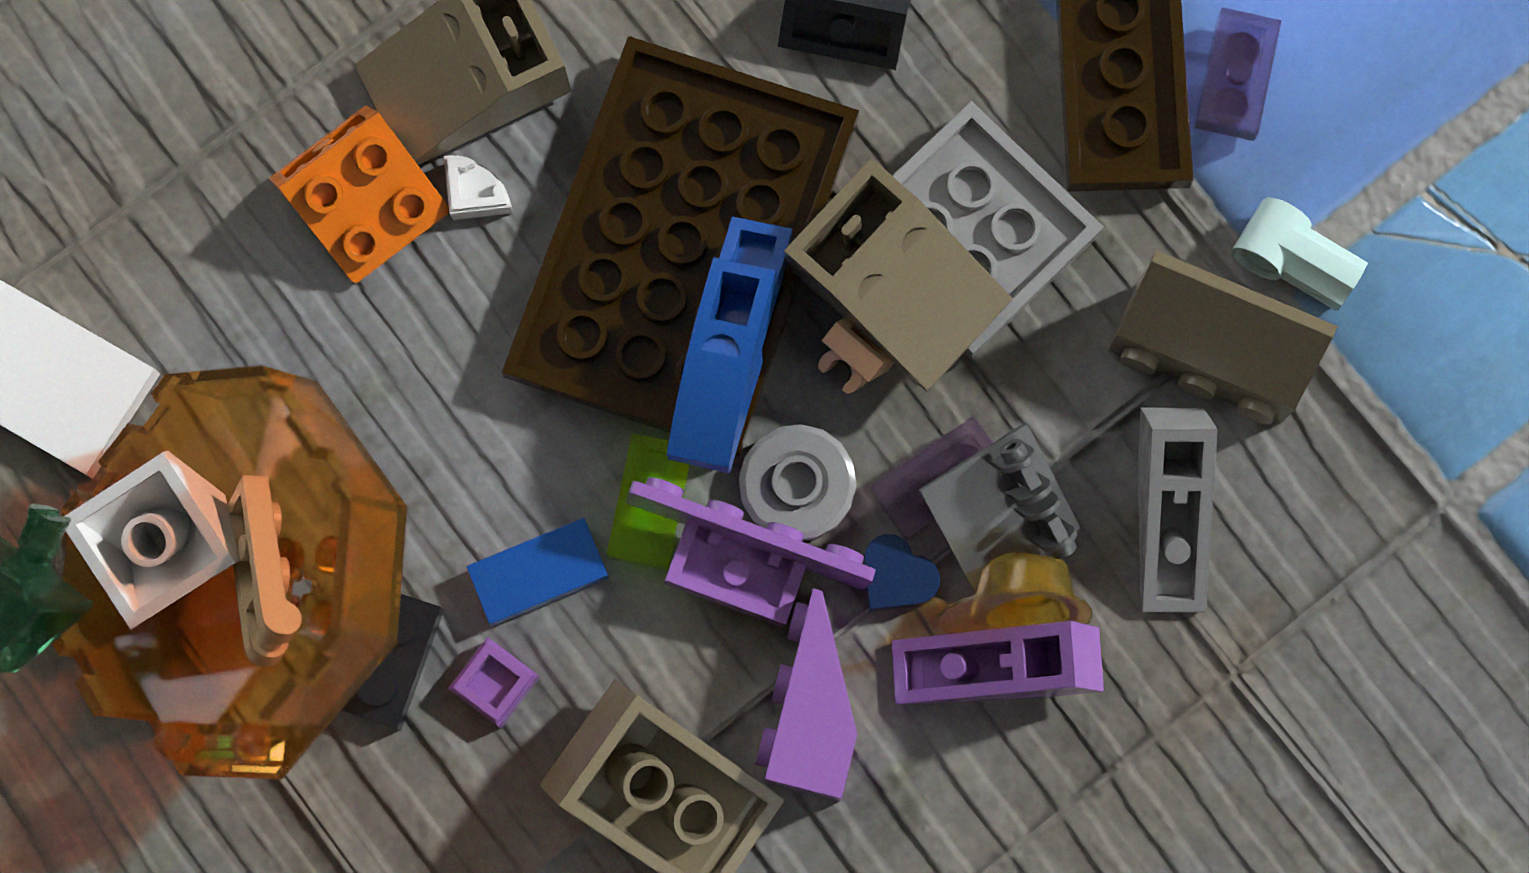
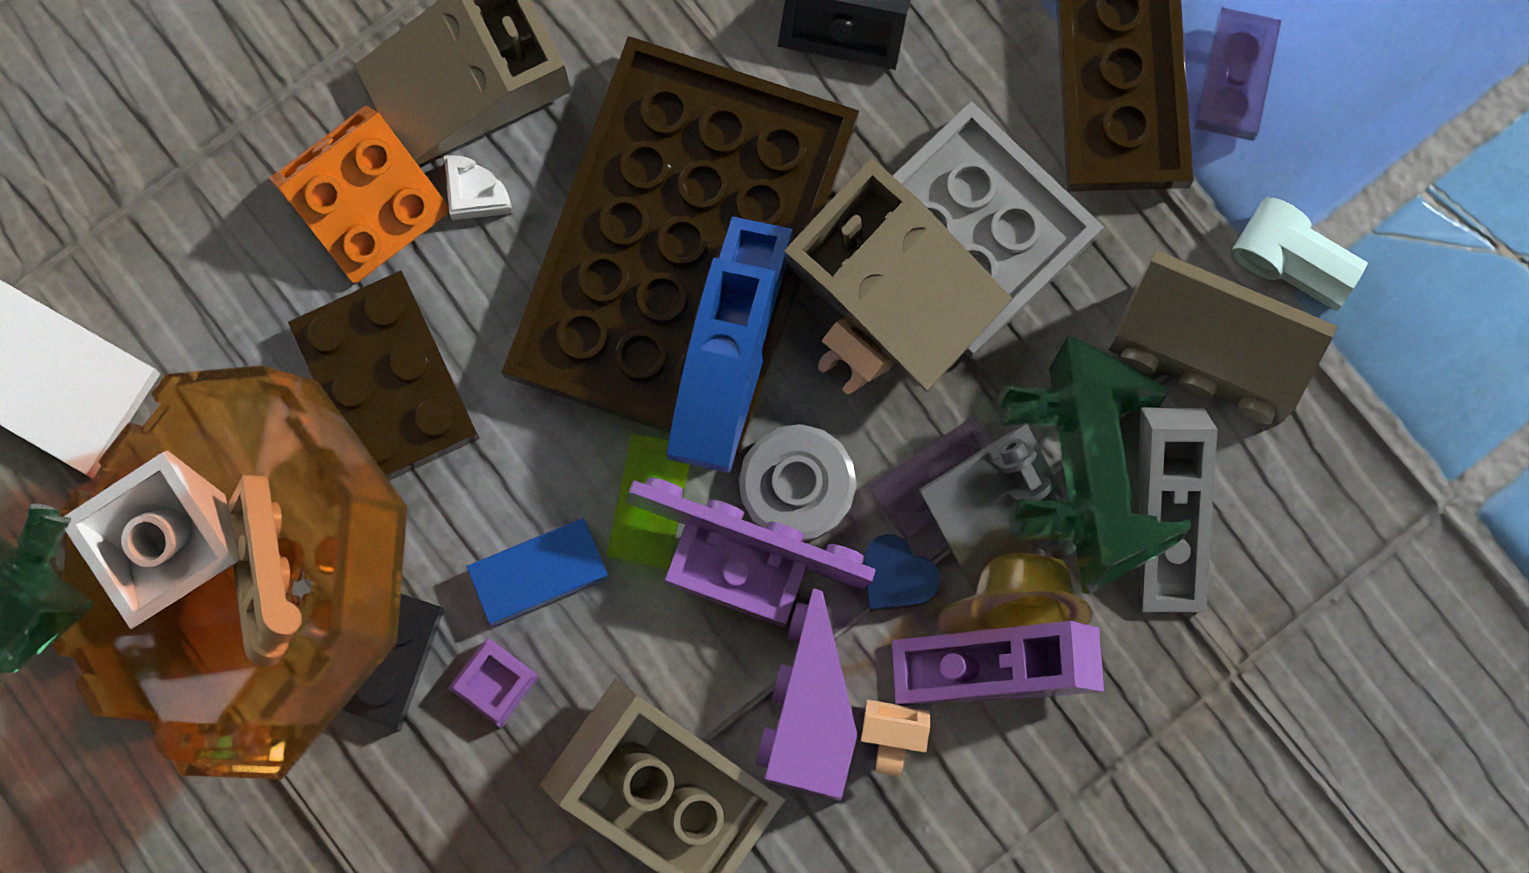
(386, 375): none -> dark brown plate
(895, 731): none -> light nougat tile
(1084, 409): none -> clear green hose

